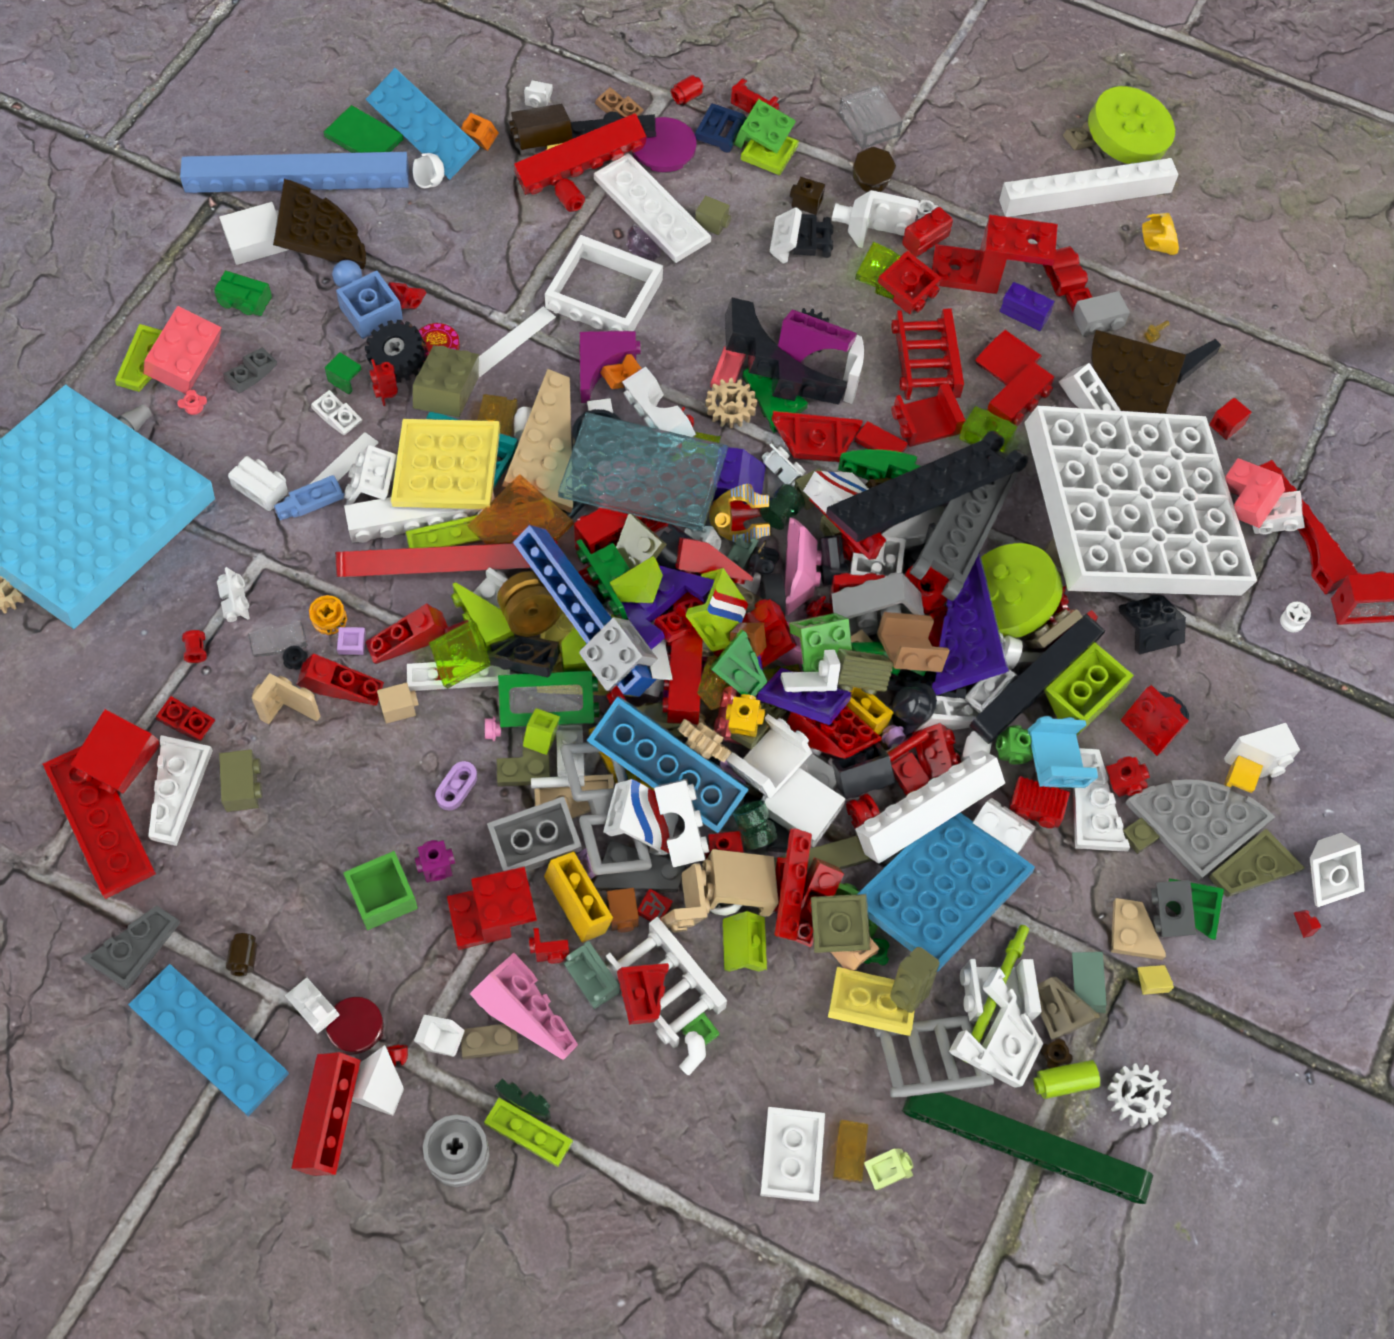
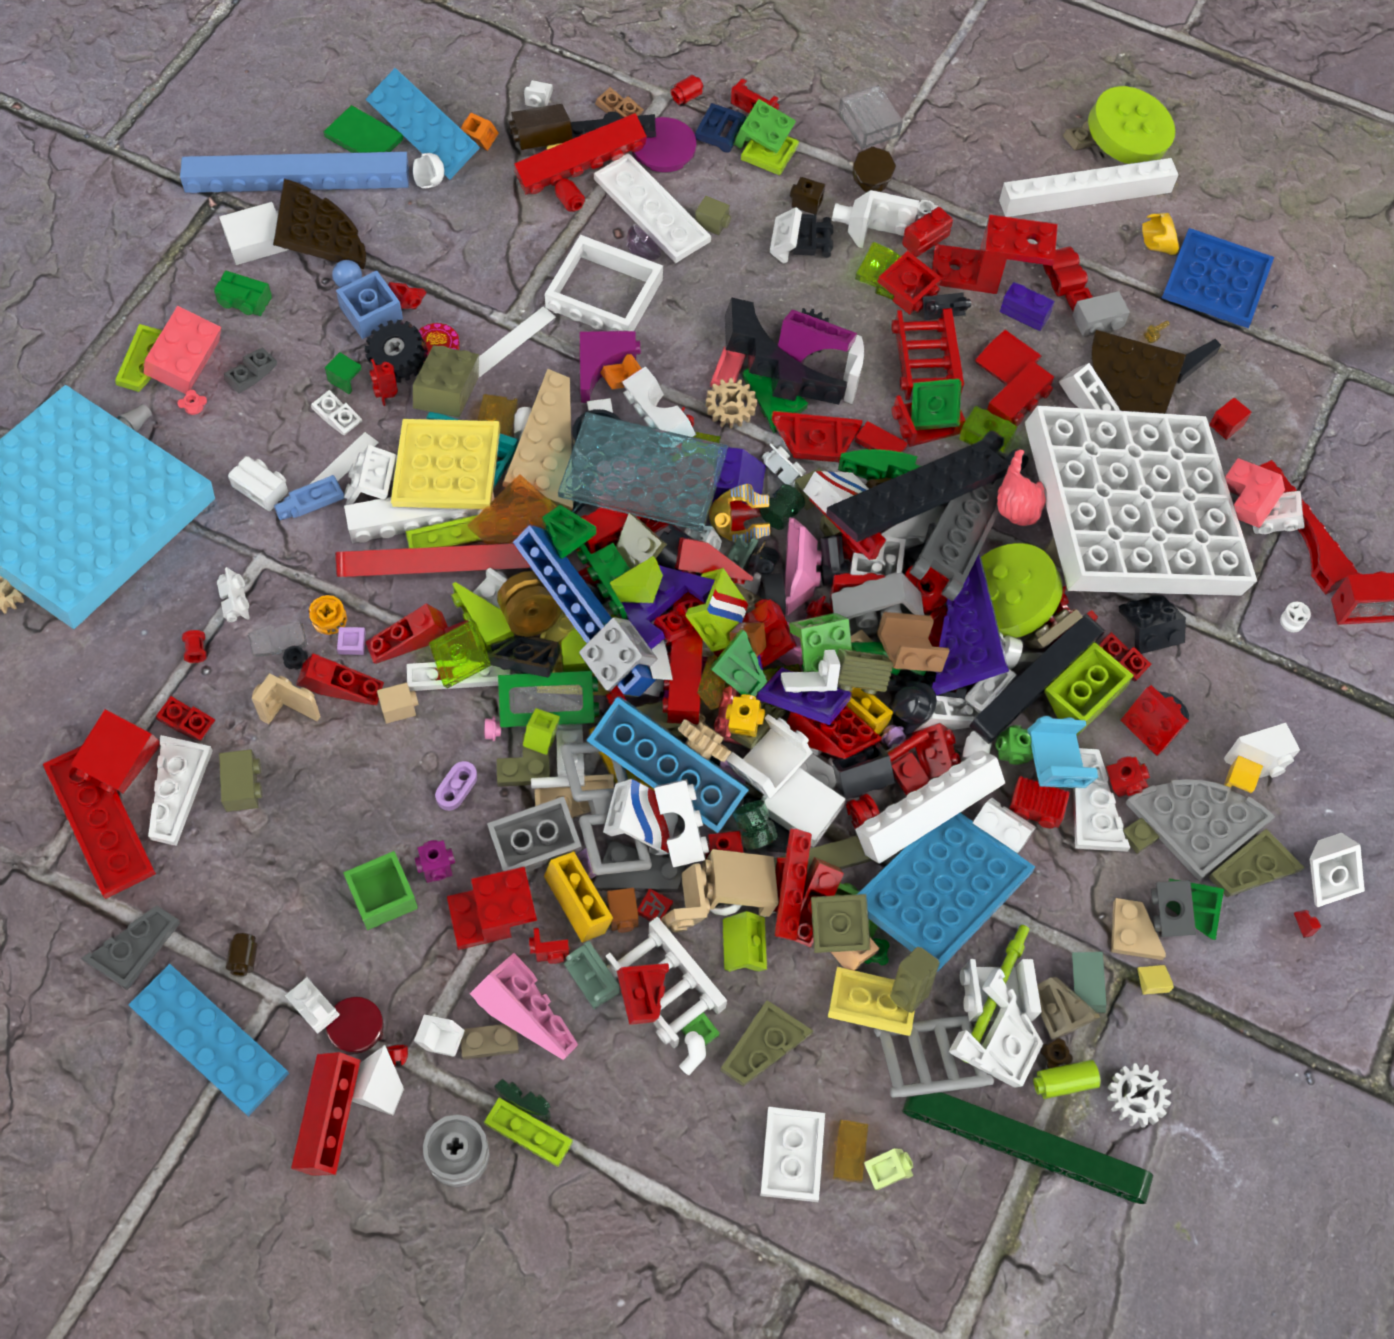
(567, 530): none -> green wing
(764, 1042): none -> olive wing
(935, 304): none -> black hinge
(936, 404): none -> green plate
(1019, 497): none -> coral hair
(1129, 658): none -> red slope
(1218, 277): none -> blue plate

